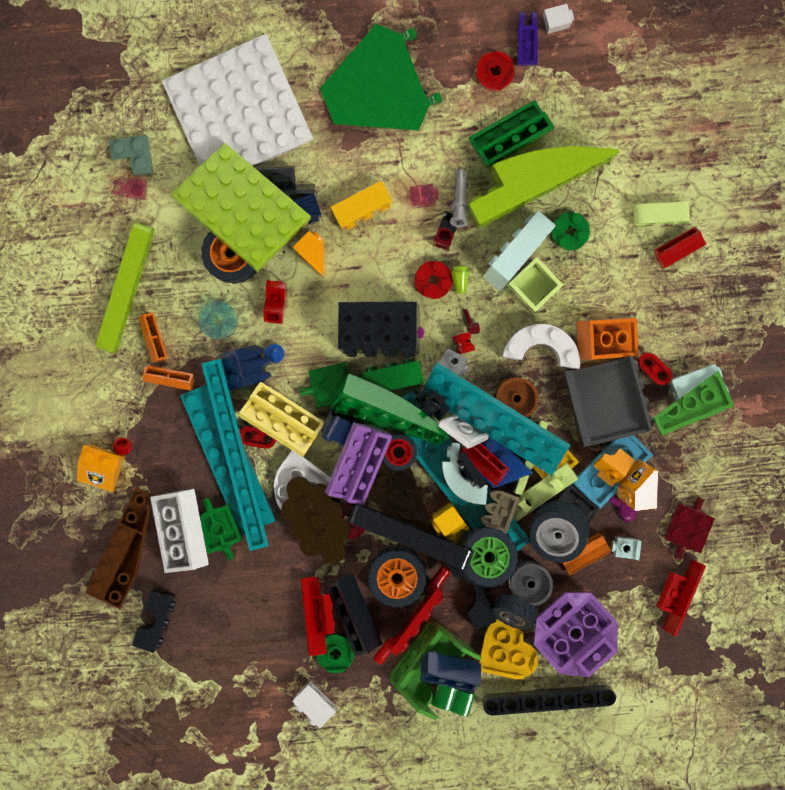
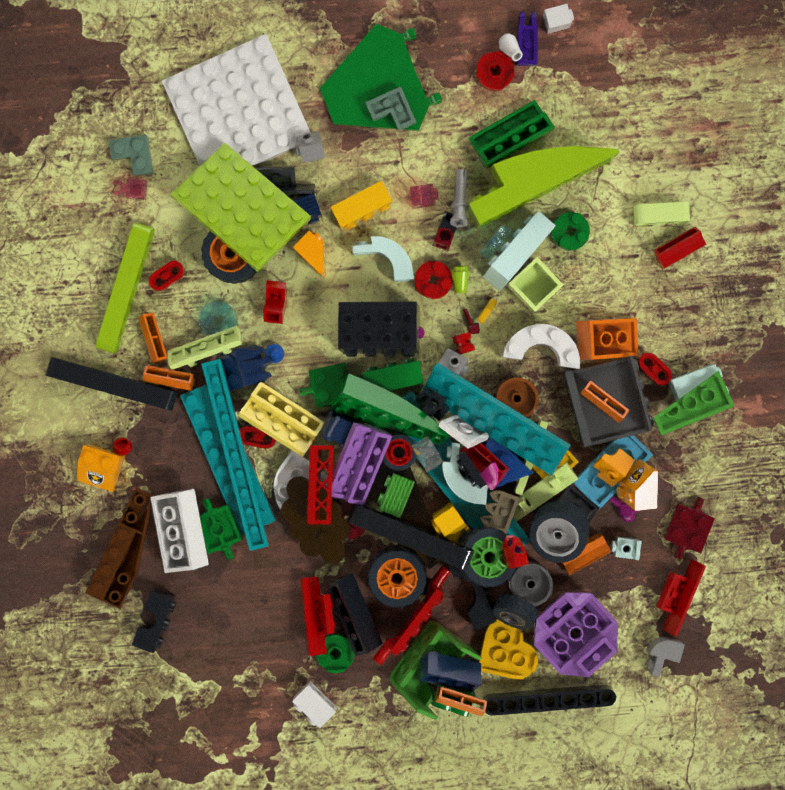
(111, 383): none -> black beam
(166, 275): none -> red plate
(204, 348): none -> yellowish green hinge
(310, 147): none -> light grey brick
(315, 484): none -> red fence
(392, 103): none -> sand green plate
(392, 251): none -> light aqua arch
(396, 494): none -> bright green brick
(427, 454): none -> clear brick
(459, 704): none -> orange piece
(487, 310): none -> yellow tile
(490, 475): none -> dark pink tile
(495, 242): none -> clear light blue plate
(510, 46): none -> white cone
(514, 552): none -> red rock
(602, 404): none -> orange piece
(662, 649): none -> light grey brick

